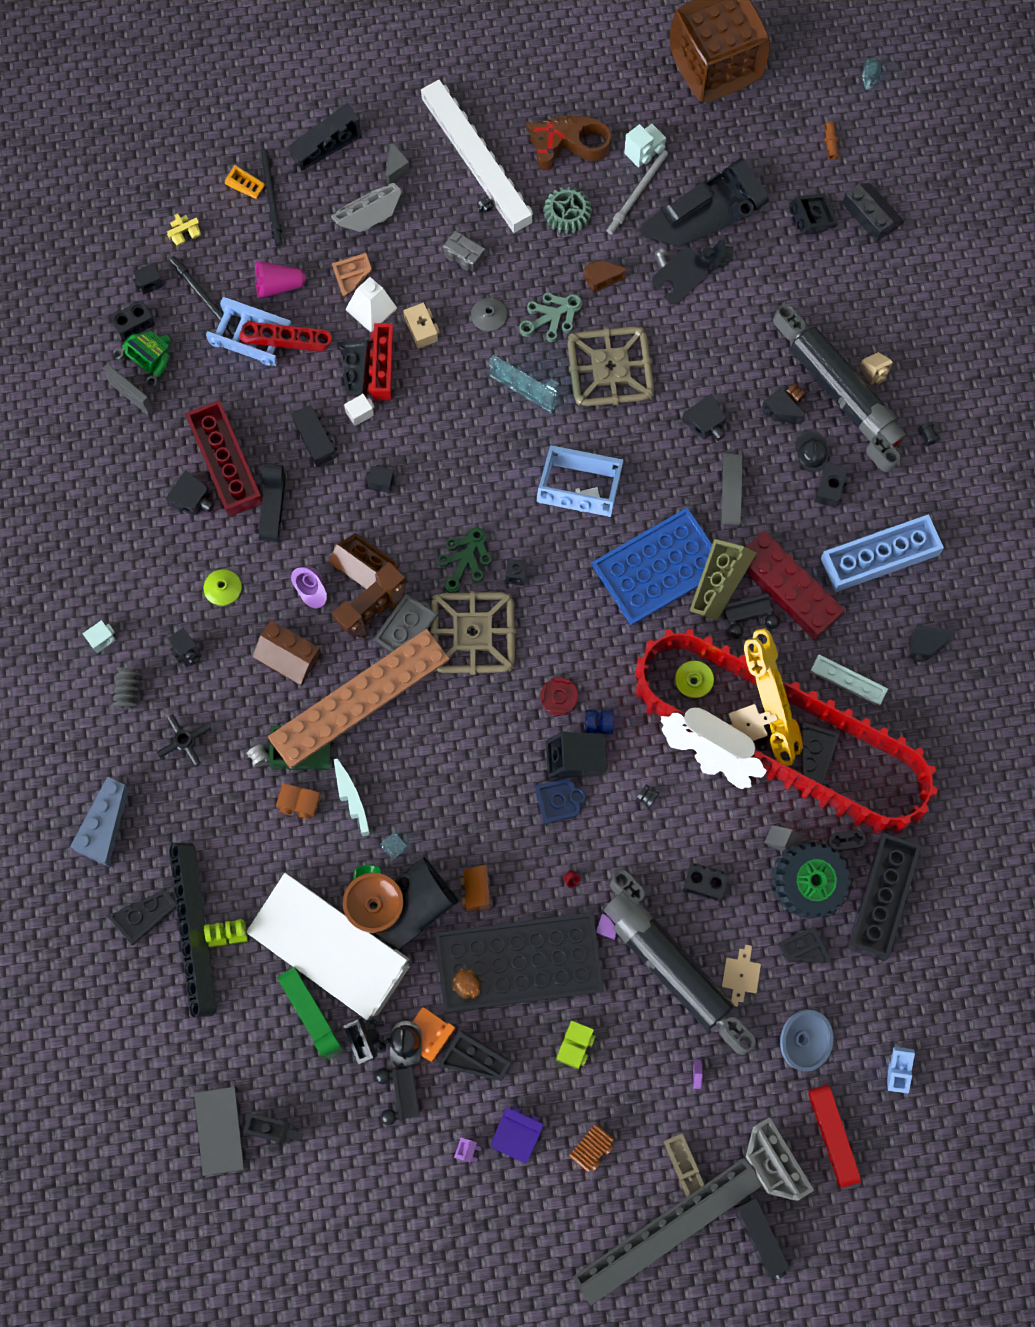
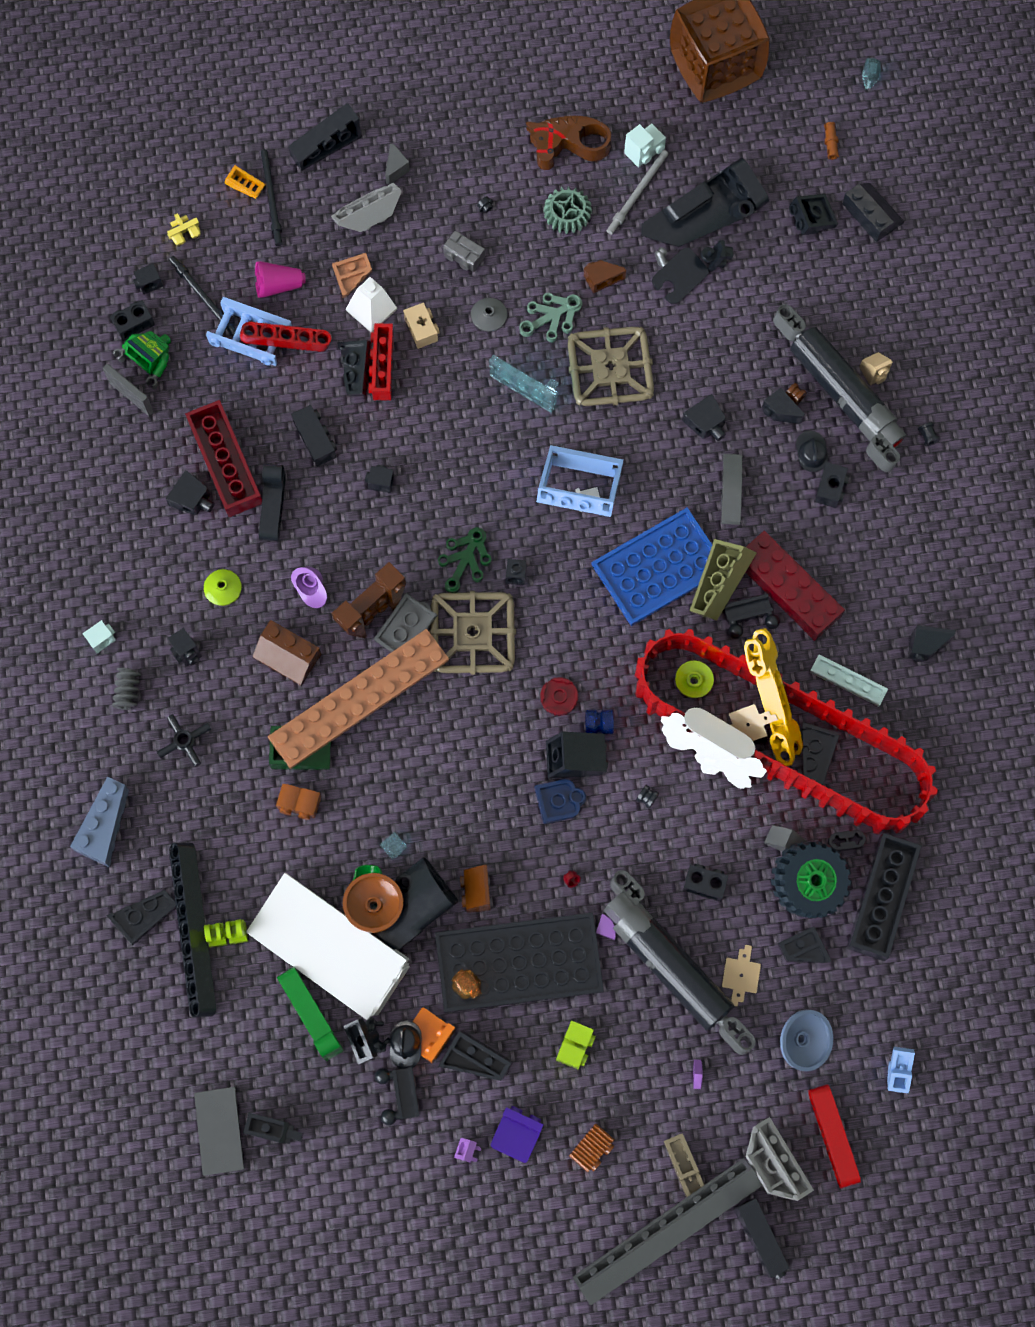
(258, 755): light grey wheel -> none
(348, 792): light aqua slope -> none
(359, 409): white brick -> none
(359, 560): reddish brown slope -> none
(476, 156): white brick -> none
(881, 553): light blue brick -> none

